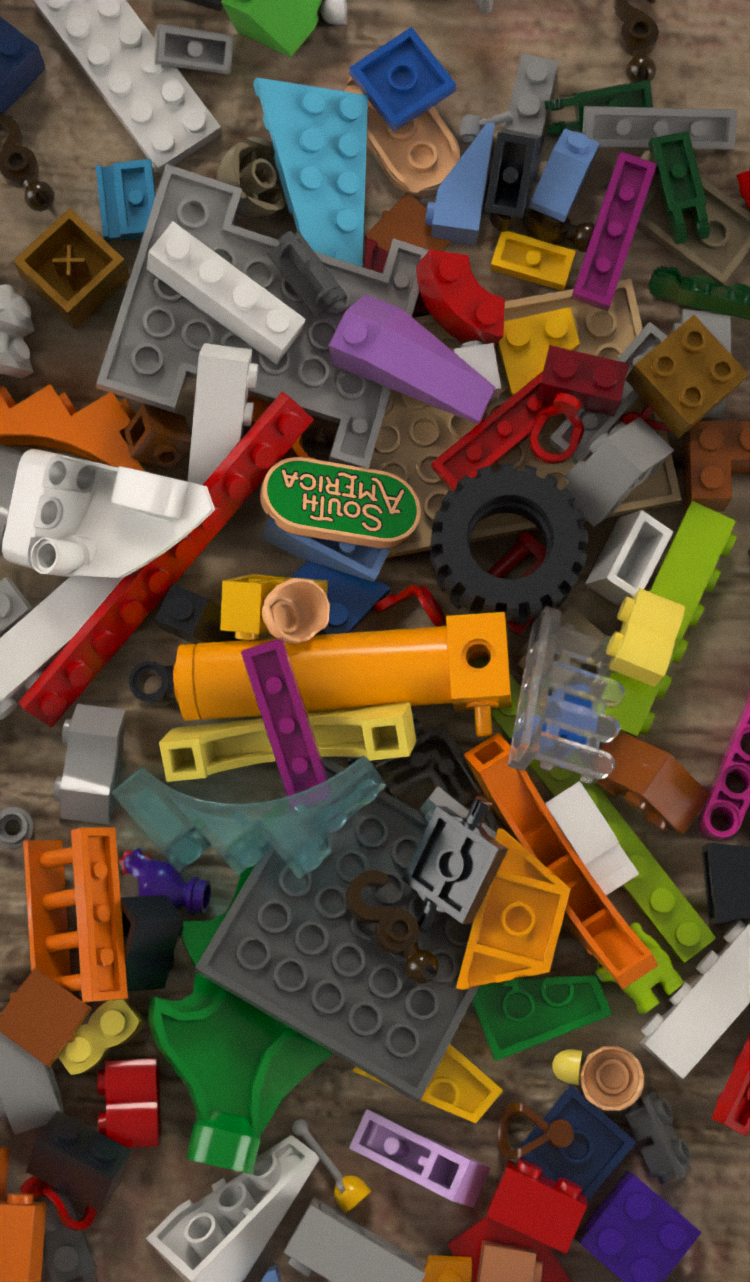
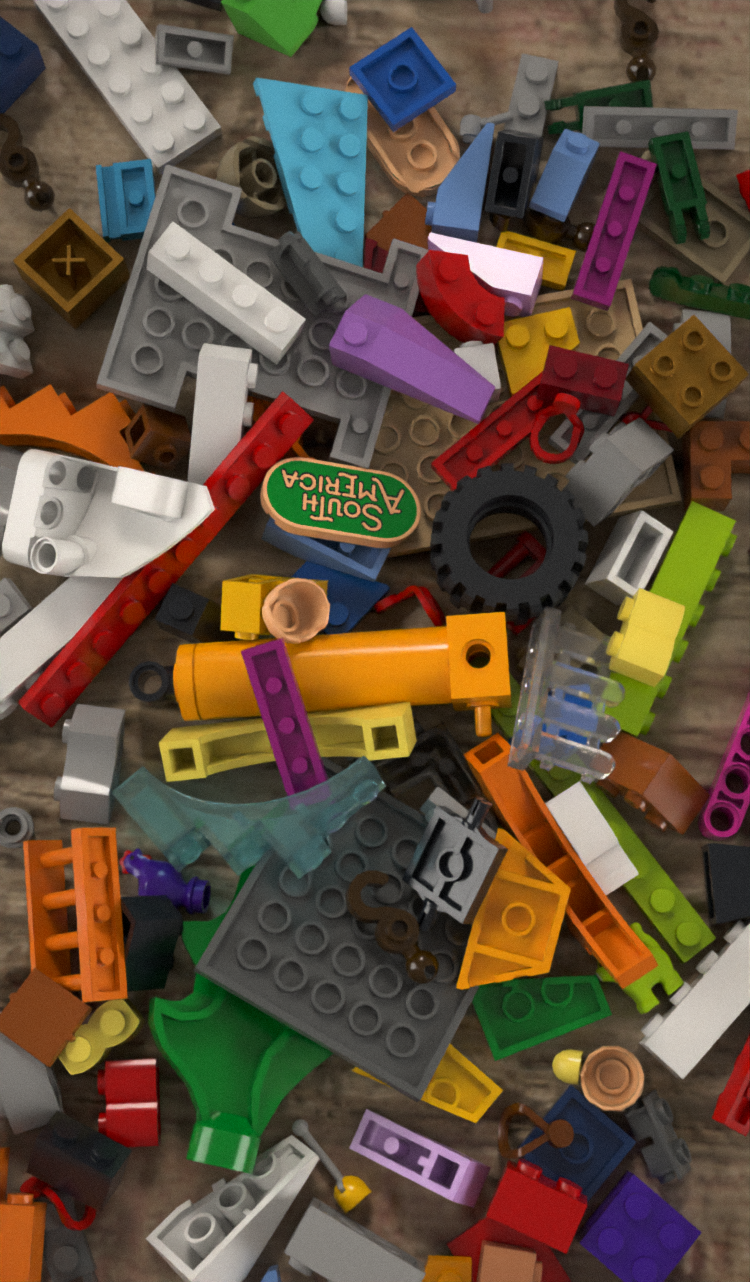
(499, 271): none -> slope

